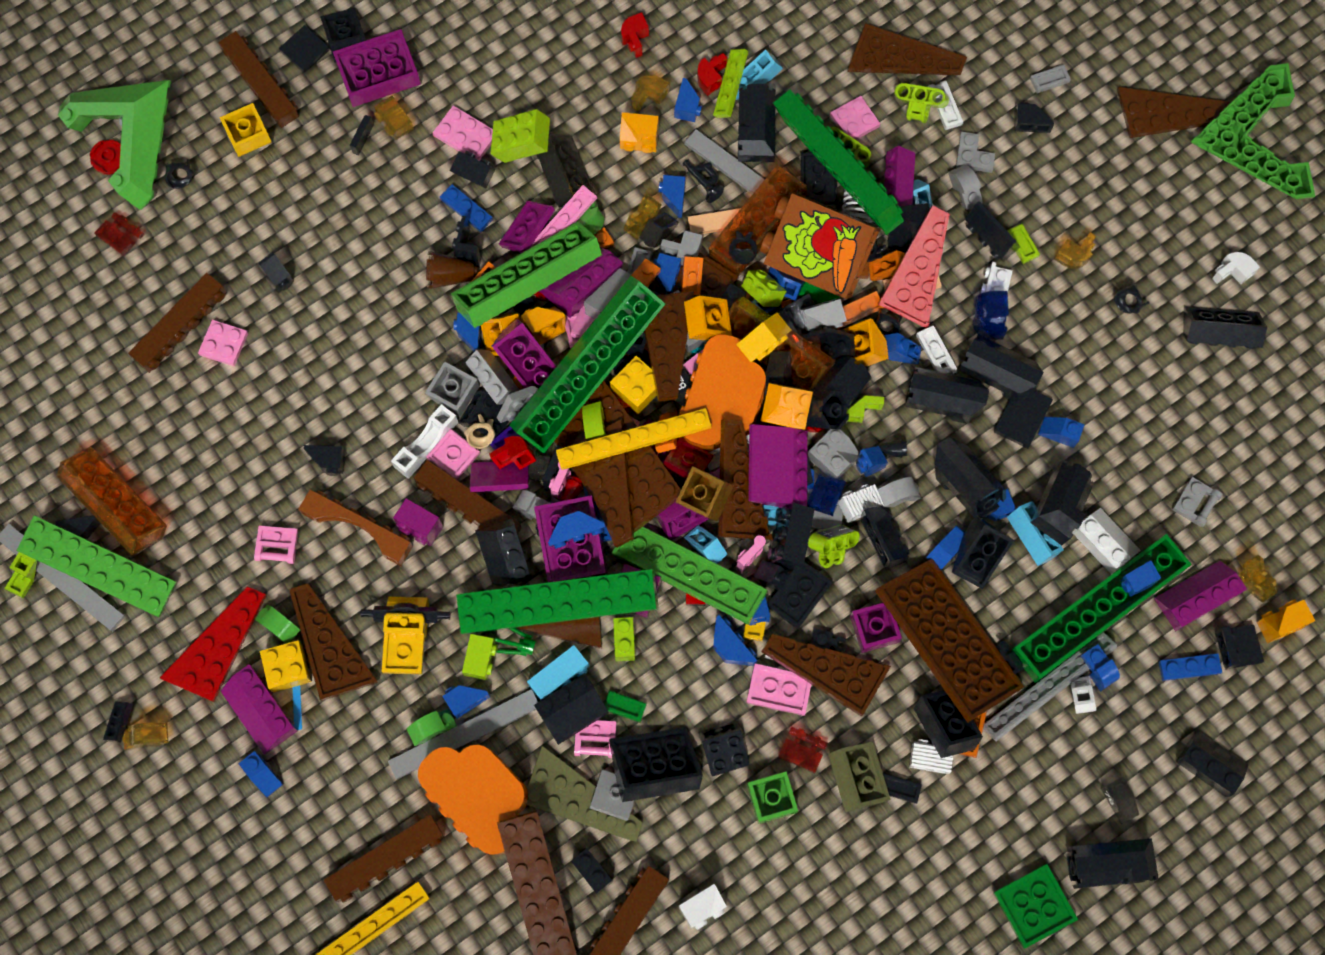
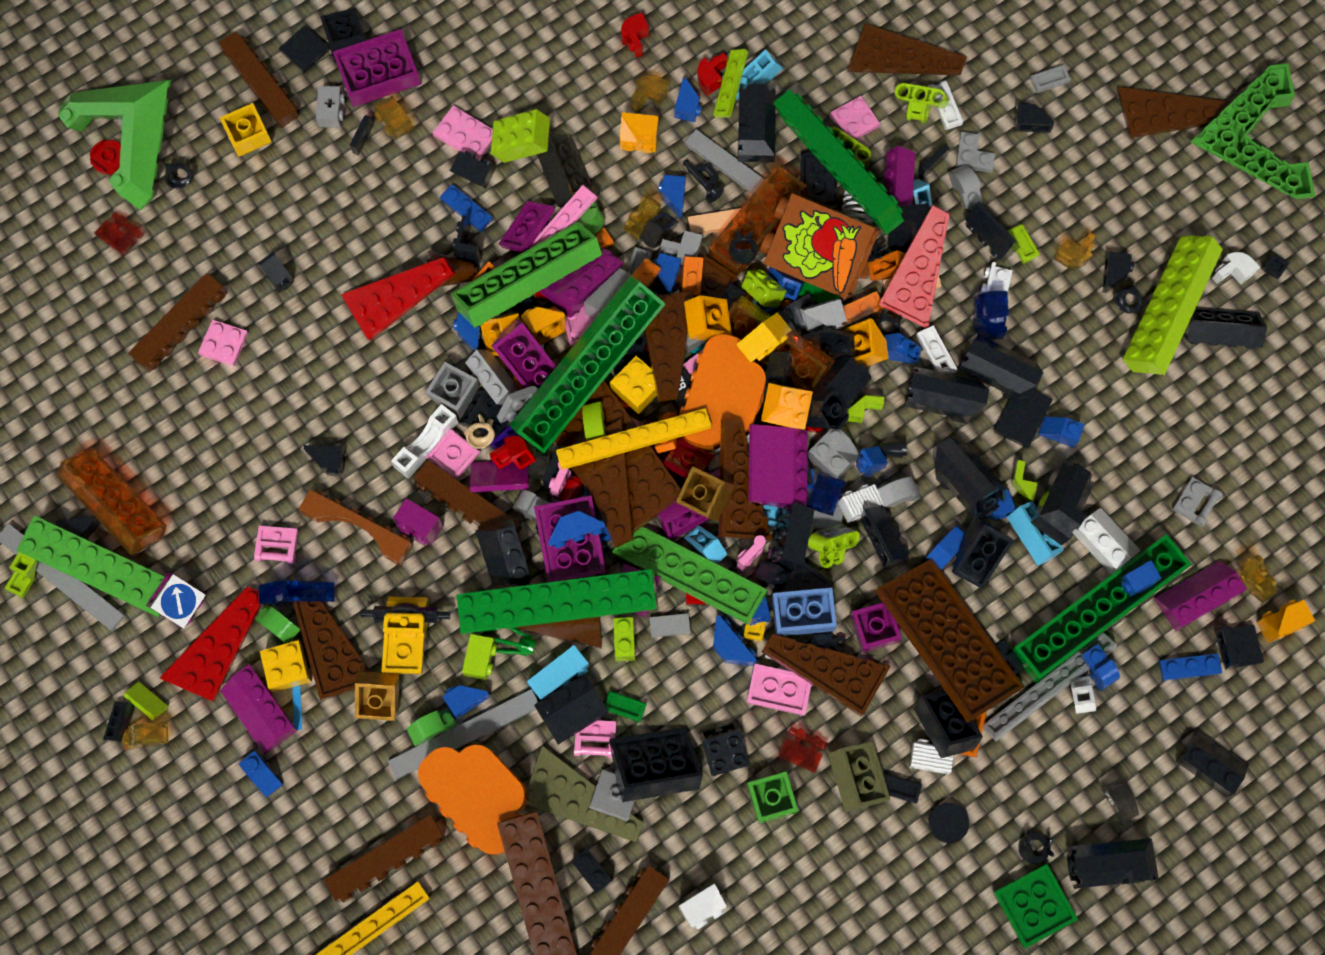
(145, 701): none -> lime tile
(176, 600): none -> piece
(295, 592): none -> clear blue arch
(329, 106): none -> light grey brick
(376, 696): none -> pearl gold brick
(388, 299): none -> red wing
(669, 625): none -> light grey tile
(804, 612): none -> medium blue brick
(933, 161): none -> black tile
(948, 823): none -> black tile
(1025, 488): none -> lime slope
(1026, 851): none -> black piece
(1116, 269): none -> black slope
(1172, 304): none -> lime brick
(1275, 266): none -> black plate

